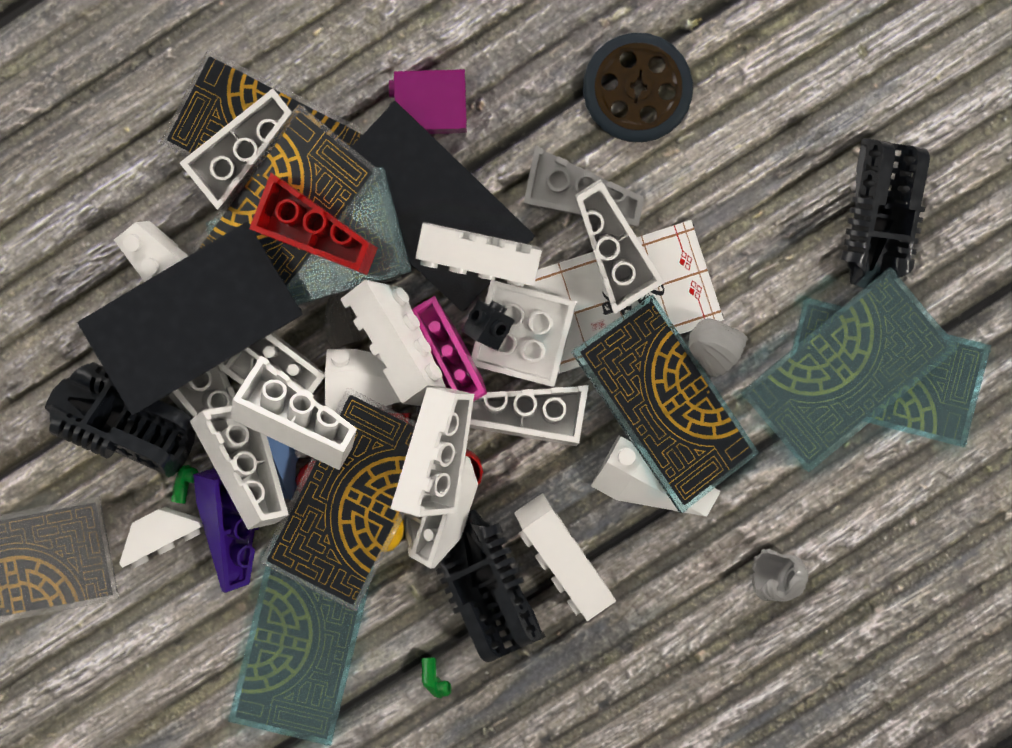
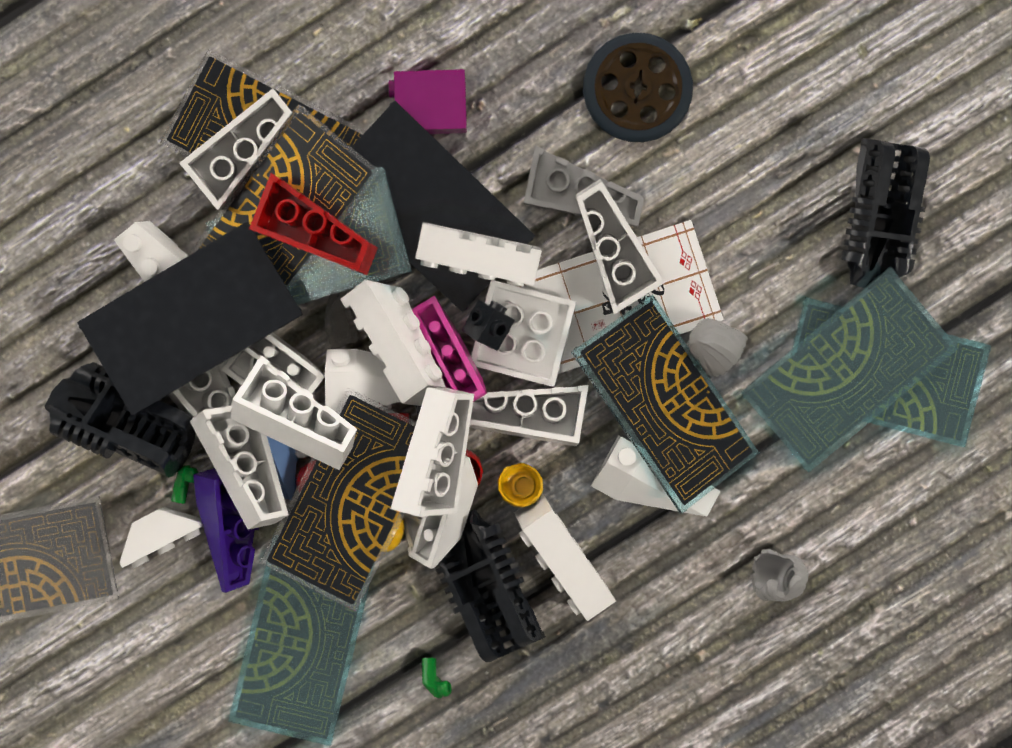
(520, 485): none -> yellow hair

